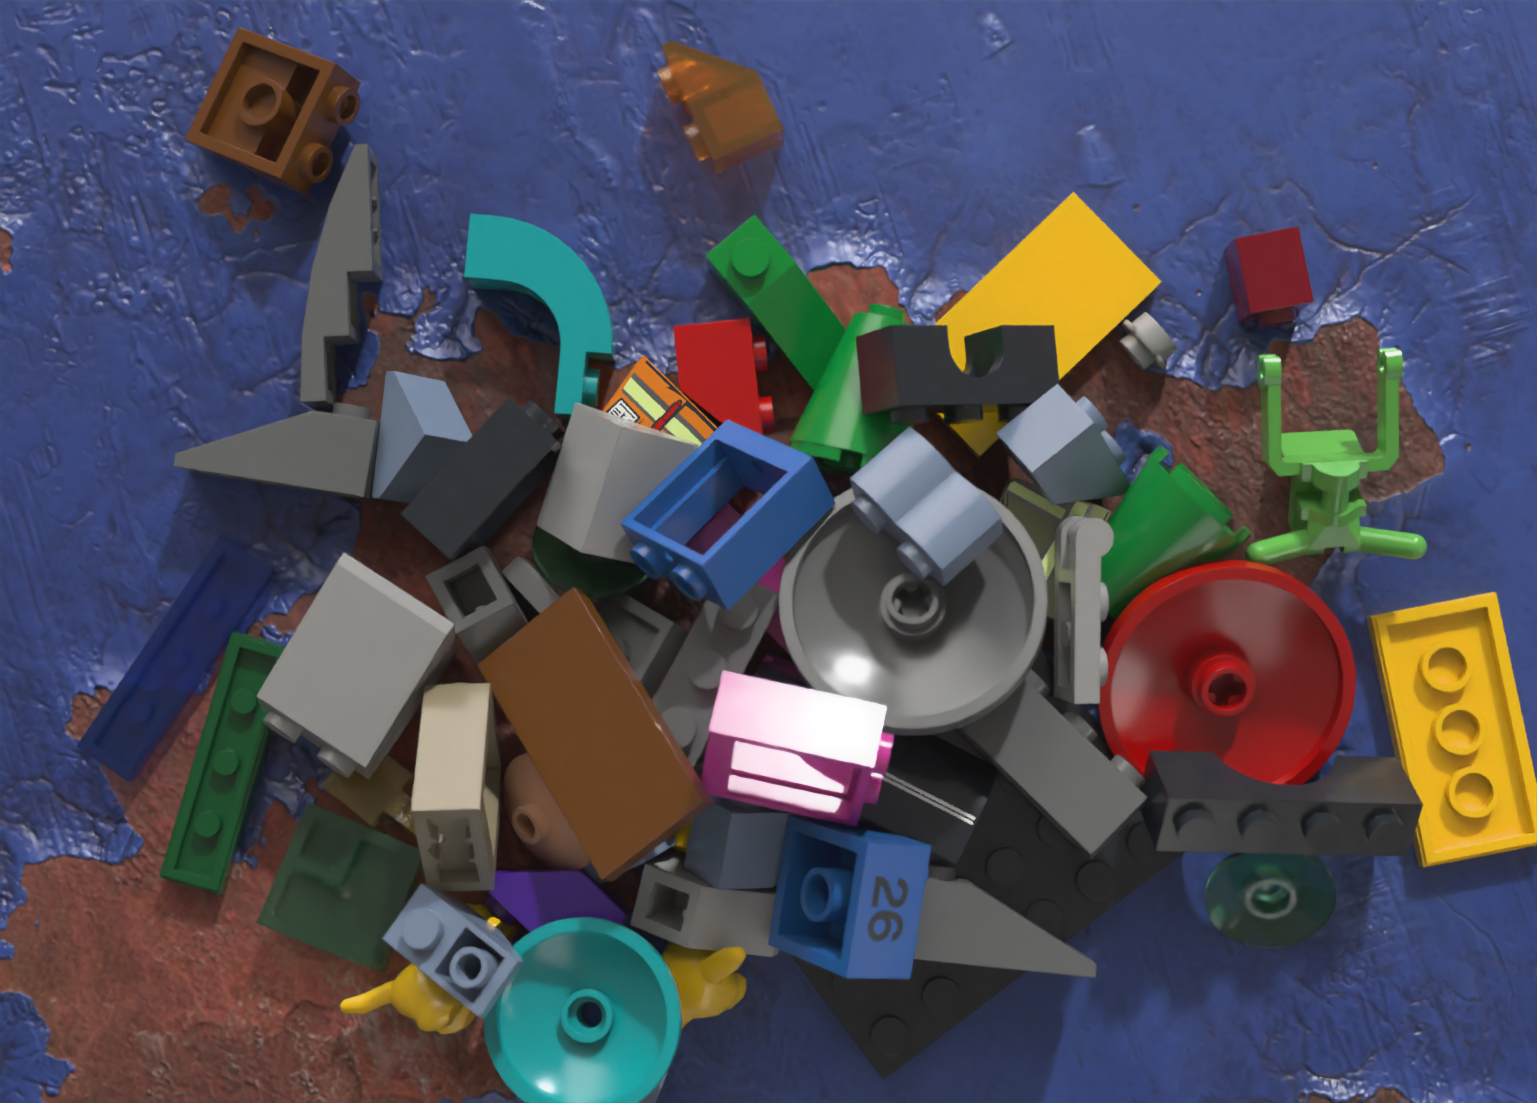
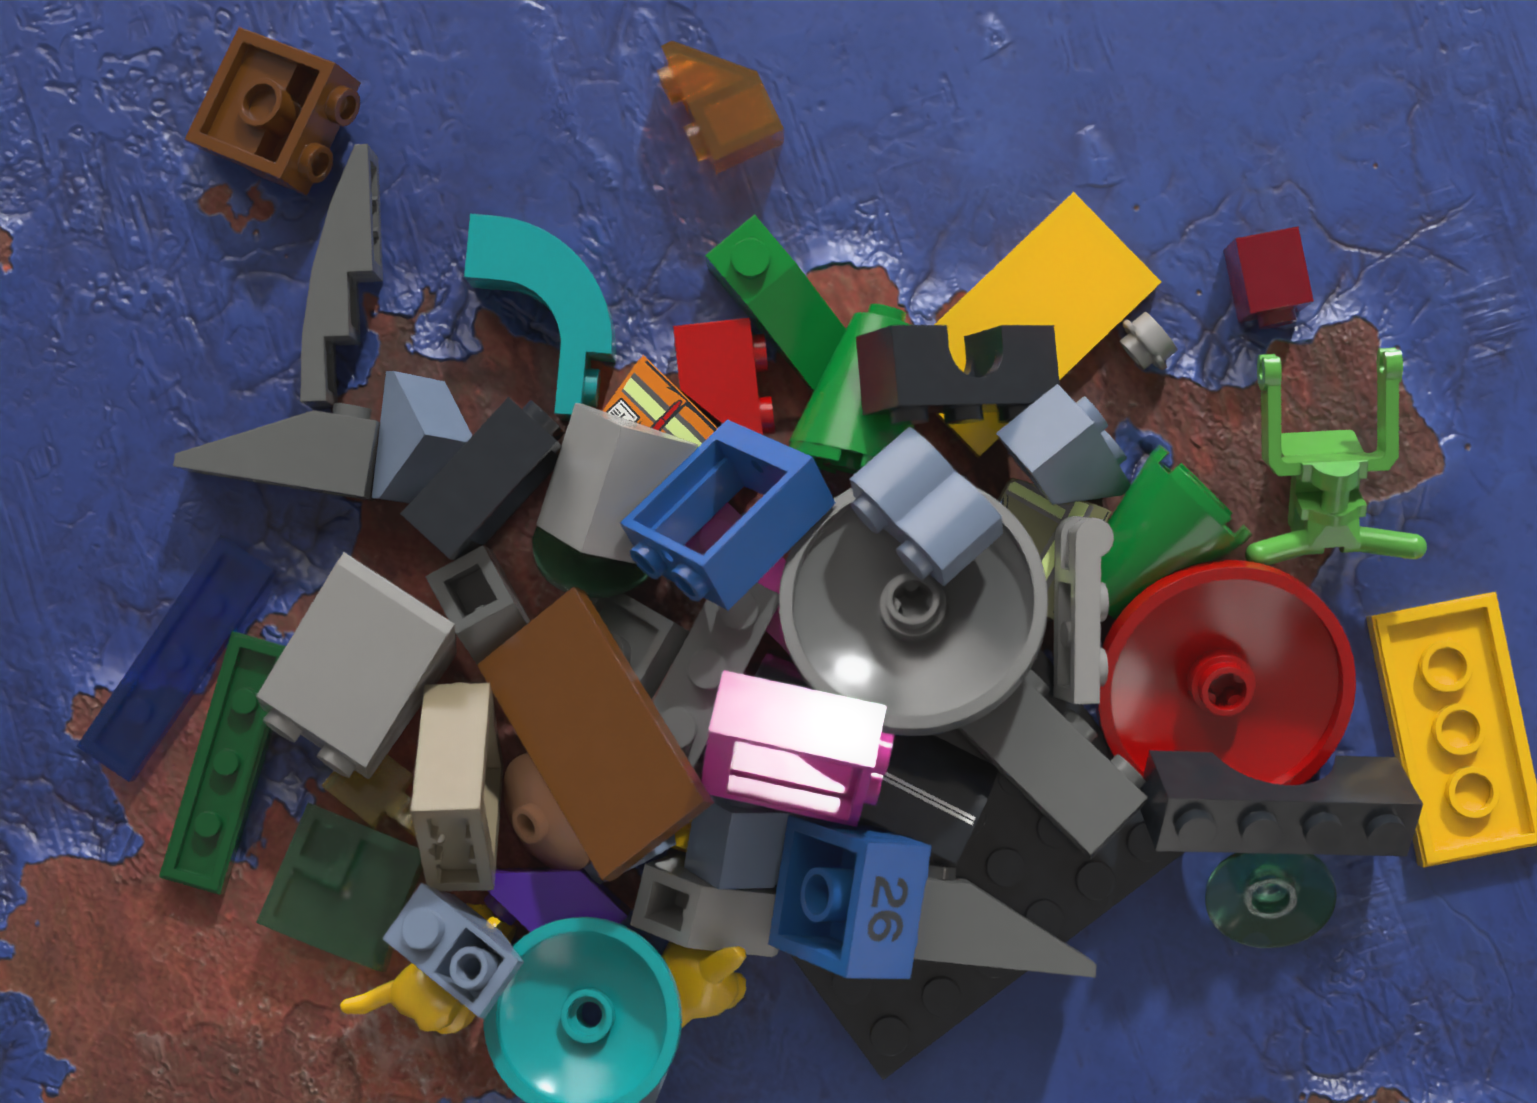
(531, 583): flat silver tile -> none

